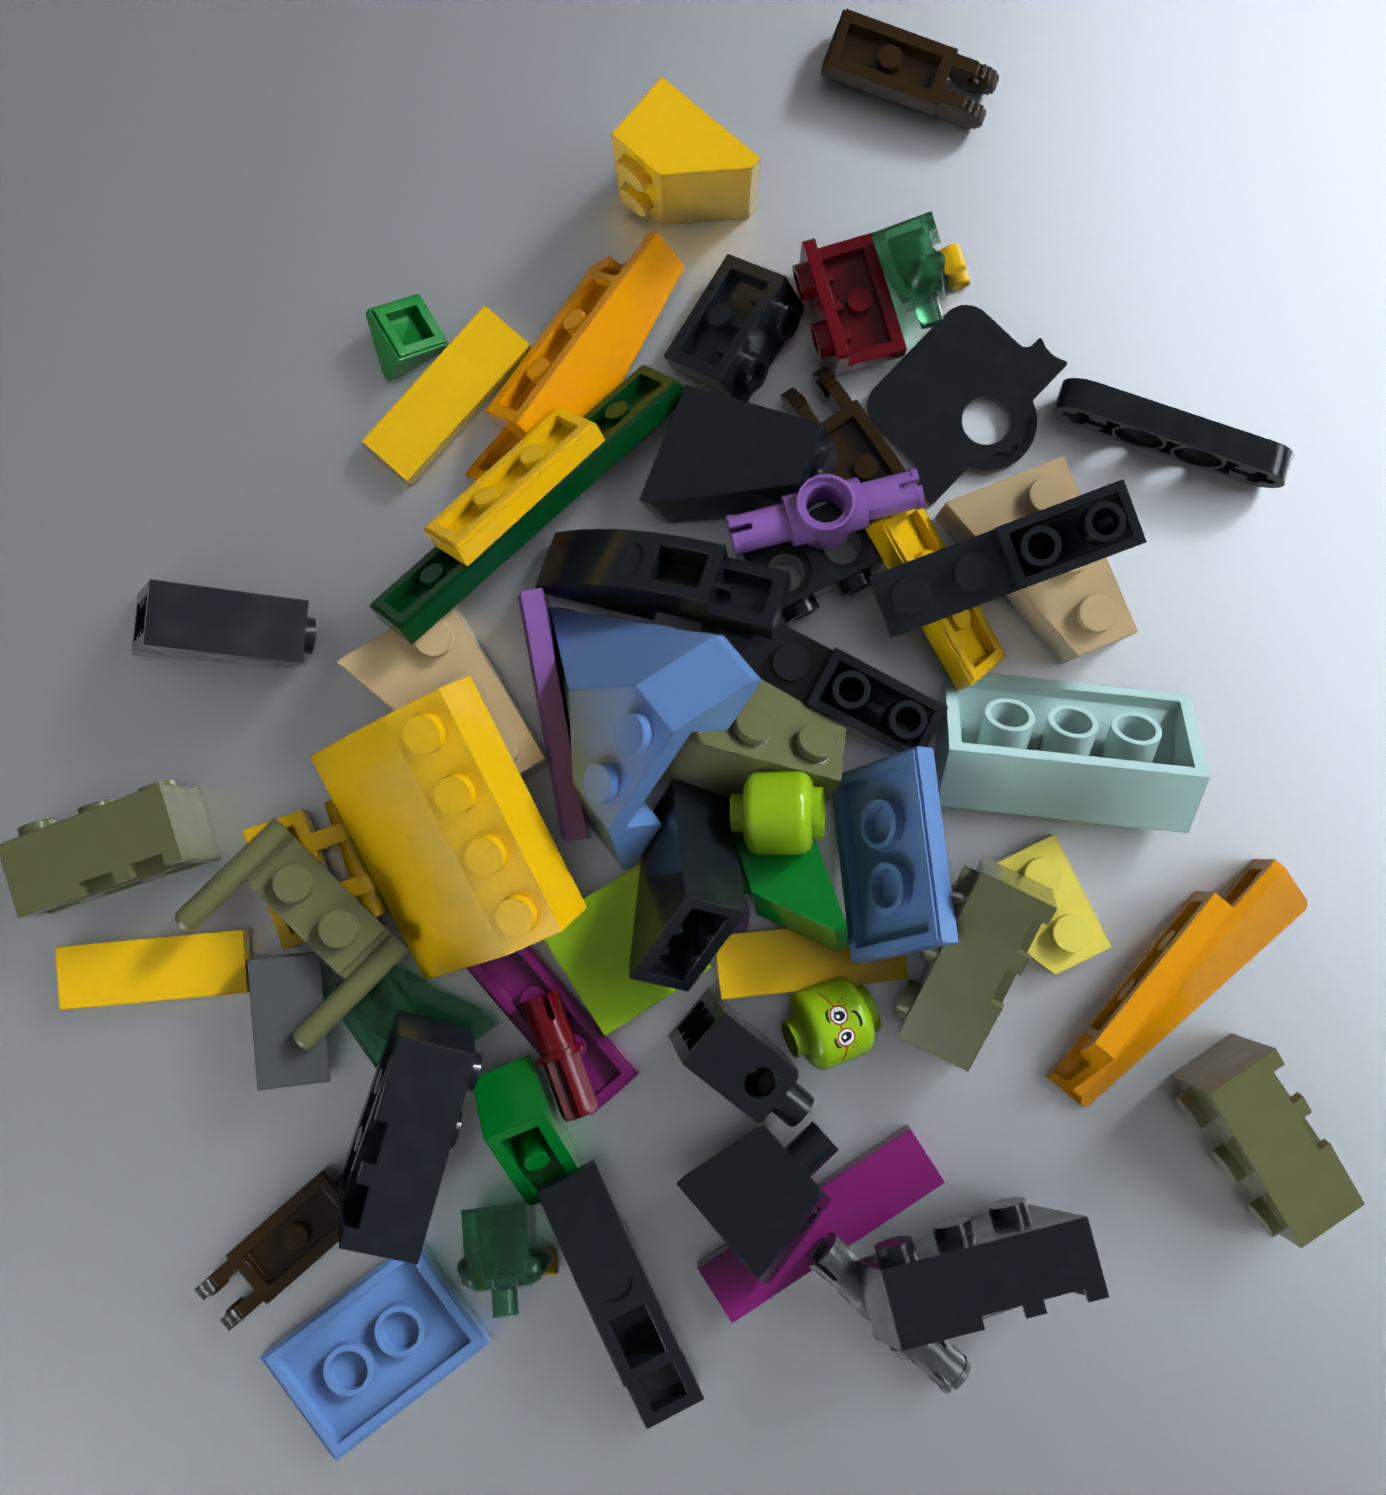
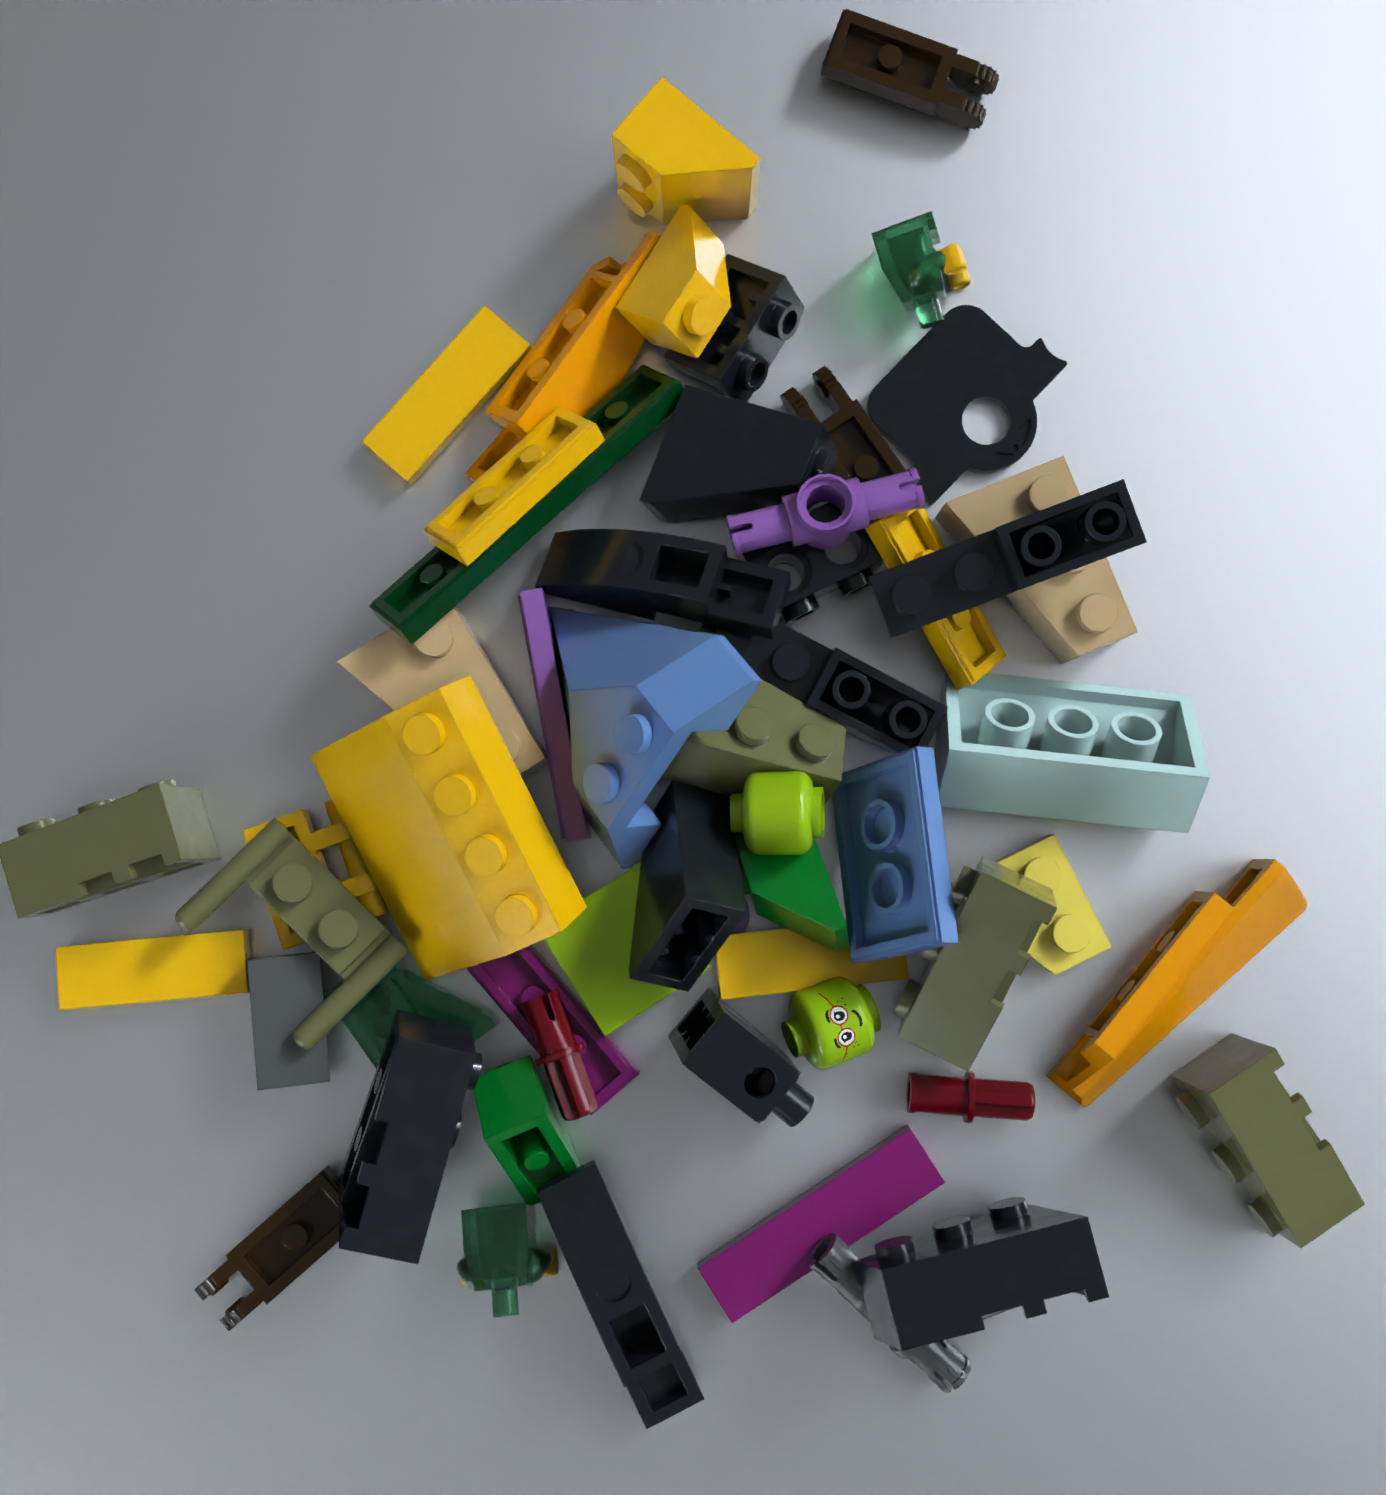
(221, 625): black slope -> none
(375, 1349): medium blue tile -> none
(404, 335): green slope -> none
(680, 287): none -> yellow slope
(762, 1195): black torso -> none
(850, 303): dark red bracket -> none
(970, 1097): none -> dark red axle
(1173, 433): black beam -> none

